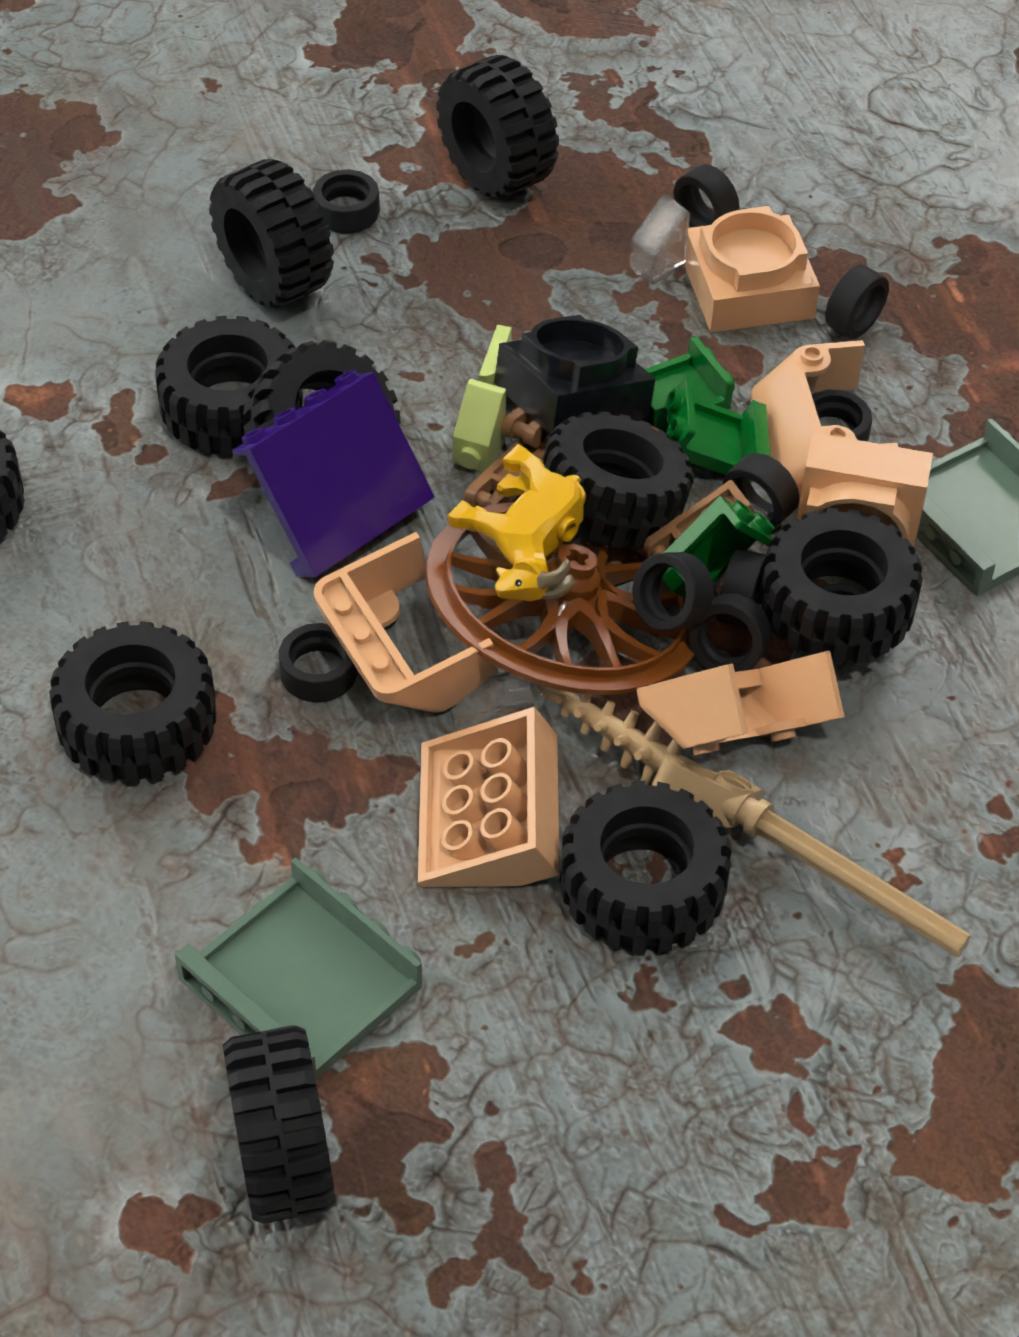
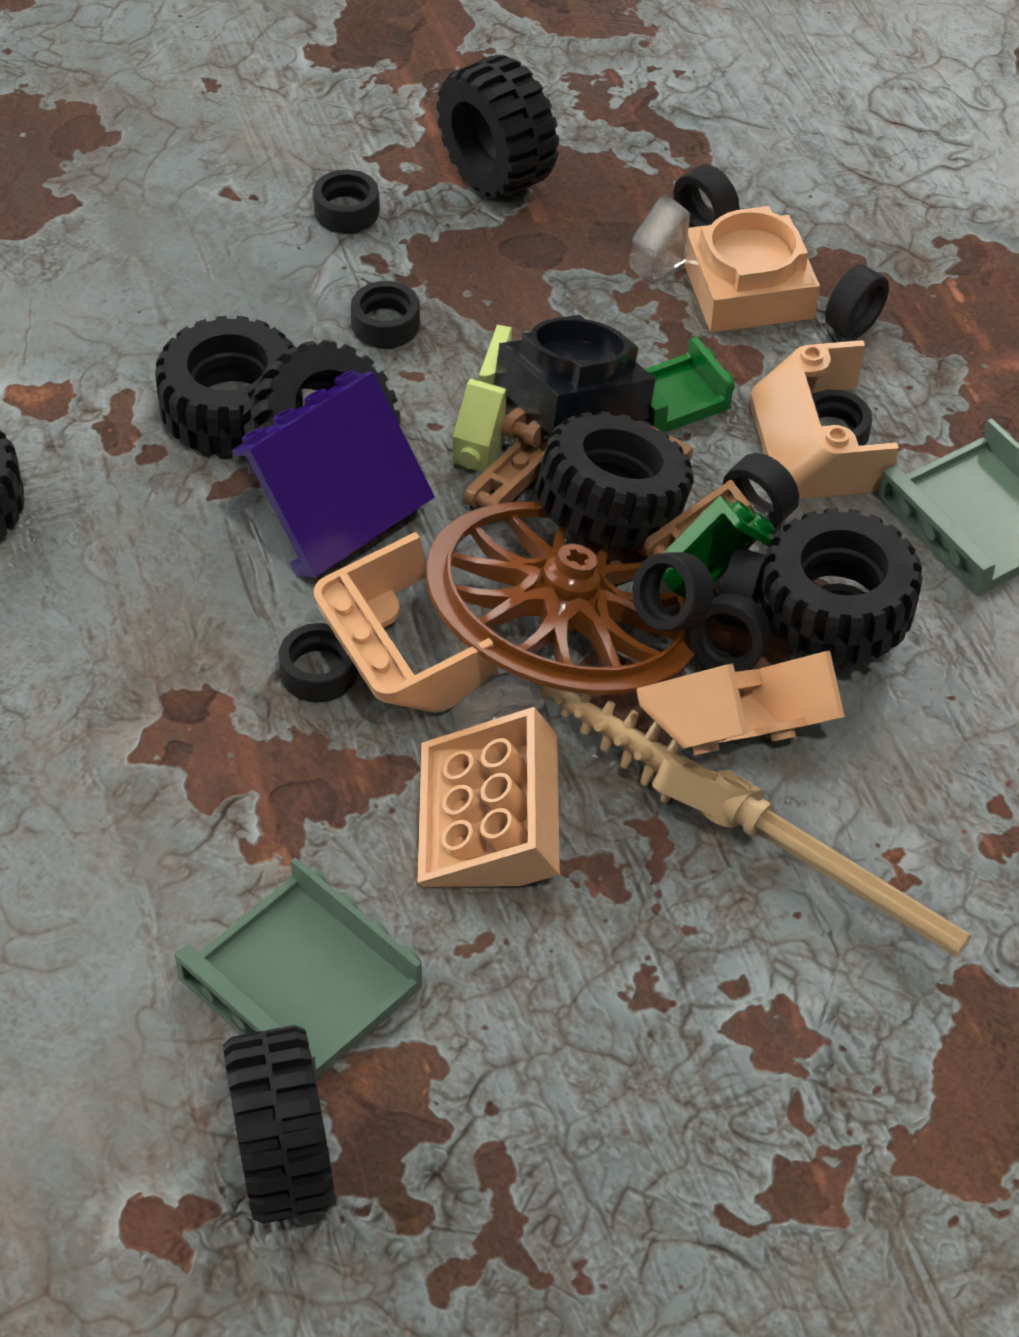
(143, 742): black tyre -> none
(271, 232): black tyre -> none
(385, 295): none -> black tyre
(531, 528): yellow animal -> none
(637, 912): black tyre -> none
(713, 434): green panel -> none
(868, 479): light nougat container -> none

